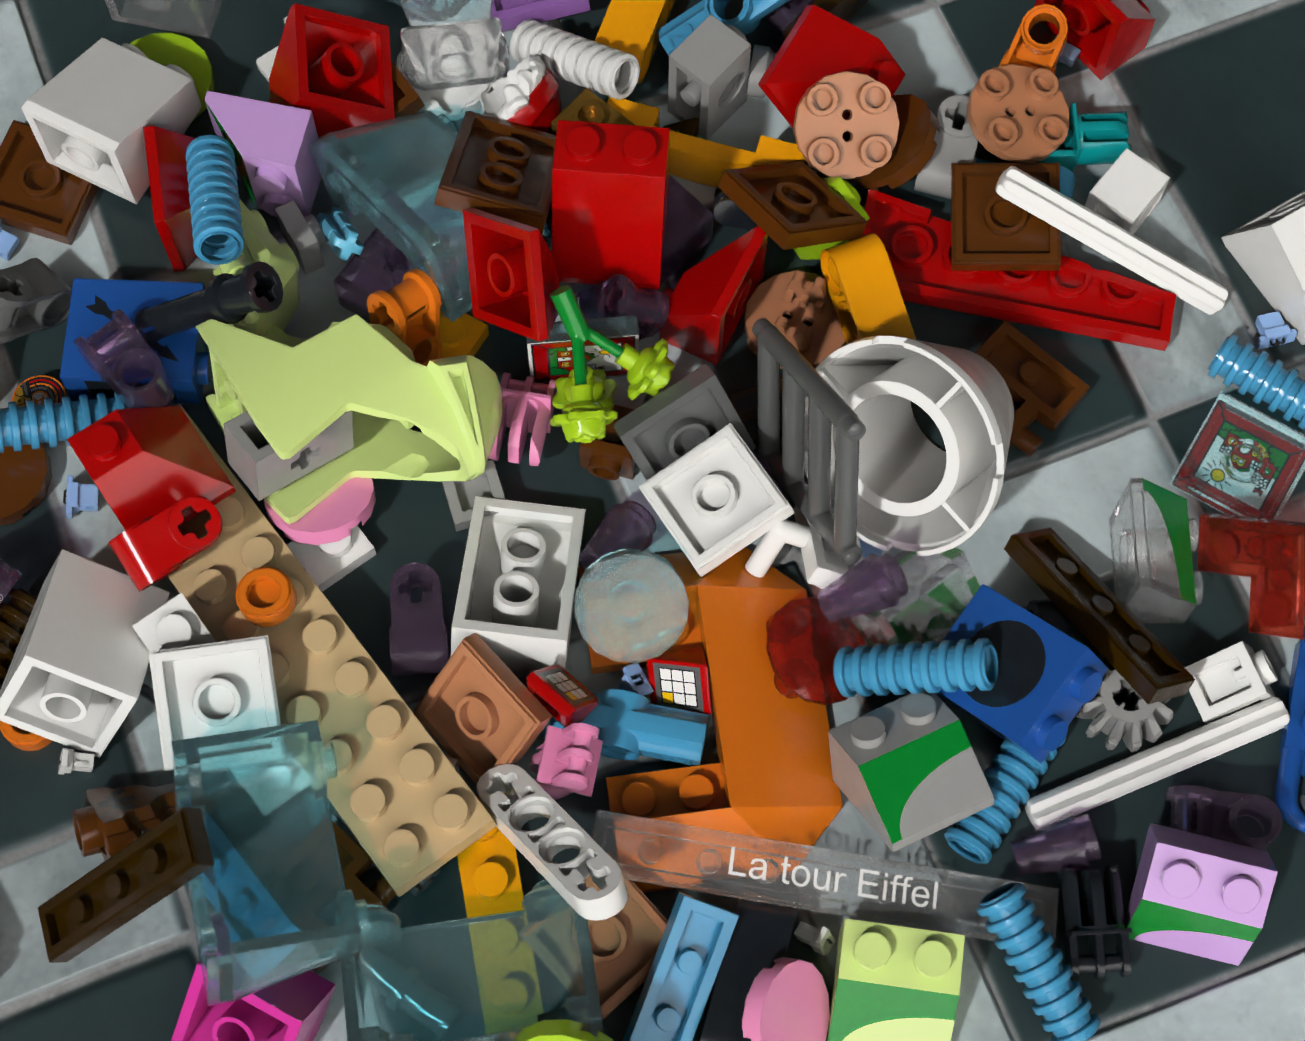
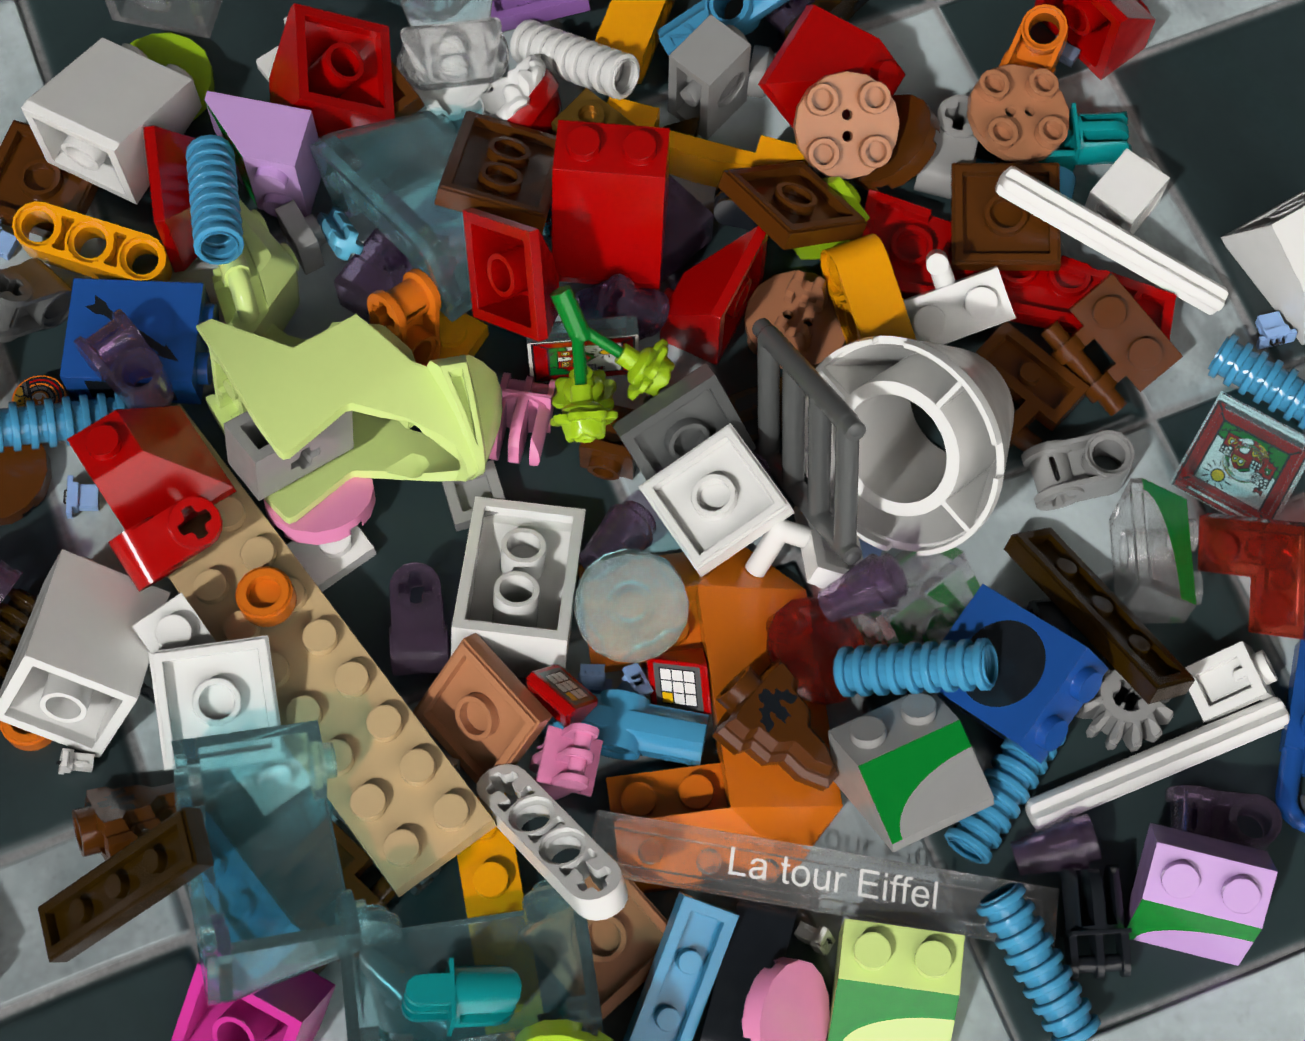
(74, 229): none -> light orange beam
(224, 299): black pin -> none
(463, 996): none -> teal arm
(594, 677): none -> light blue piece
(774, 725): none -> reddish brown rock
(957, 306): none -> white plate
(1067, 472): none -> light grey piece
(1123, 332): none -> reddish brown plate

